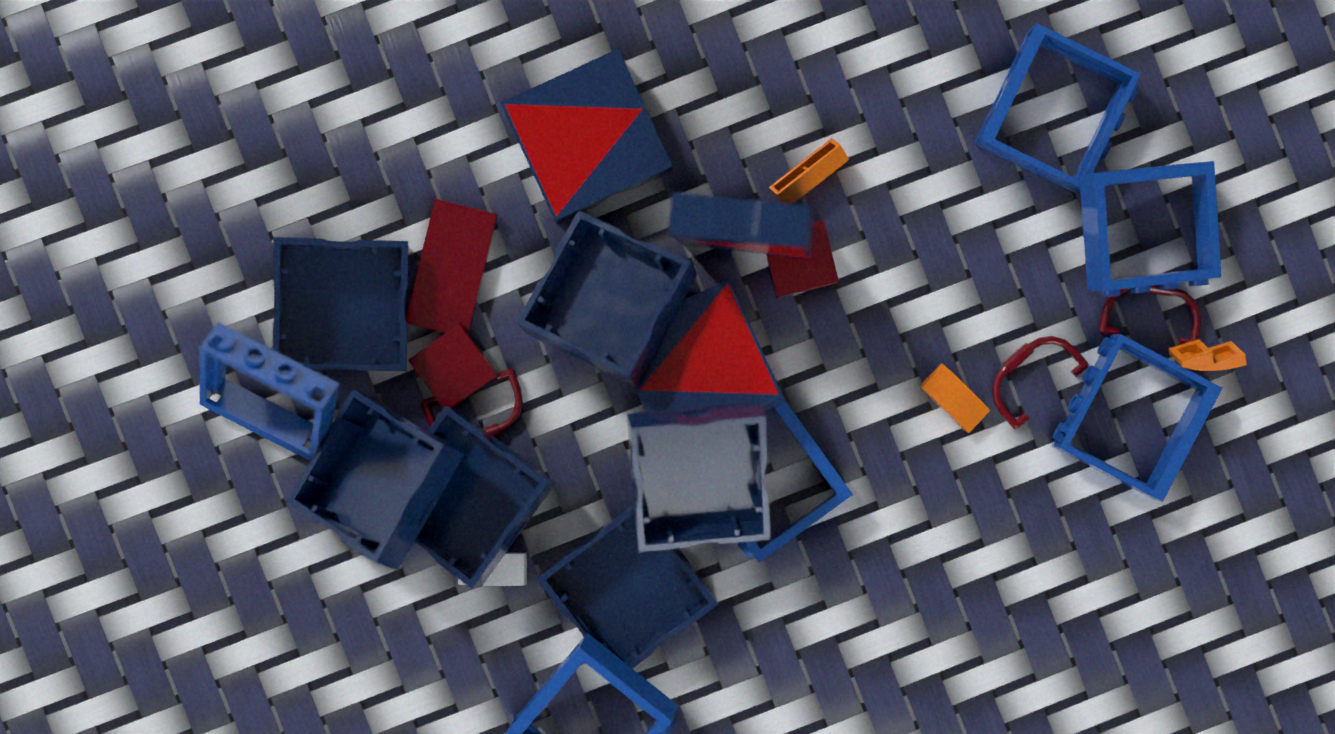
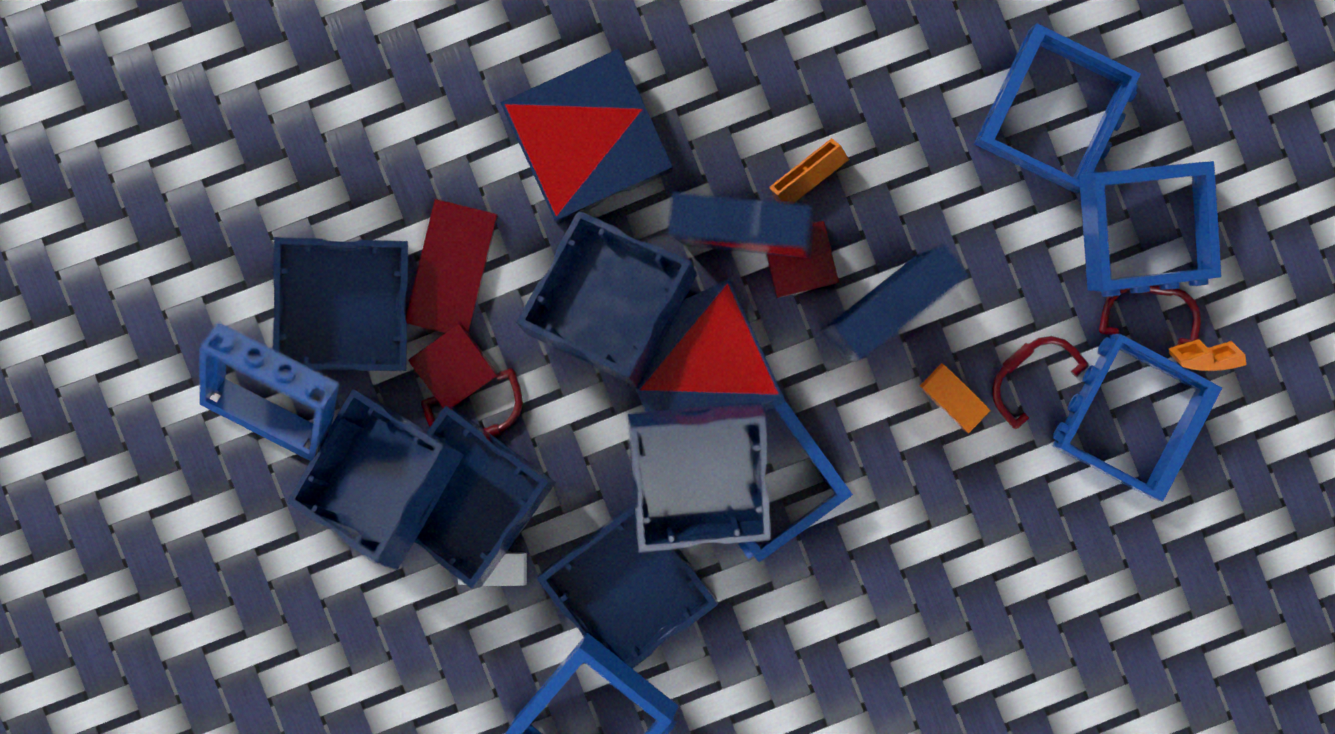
(894, 303): none -> dark blue tile

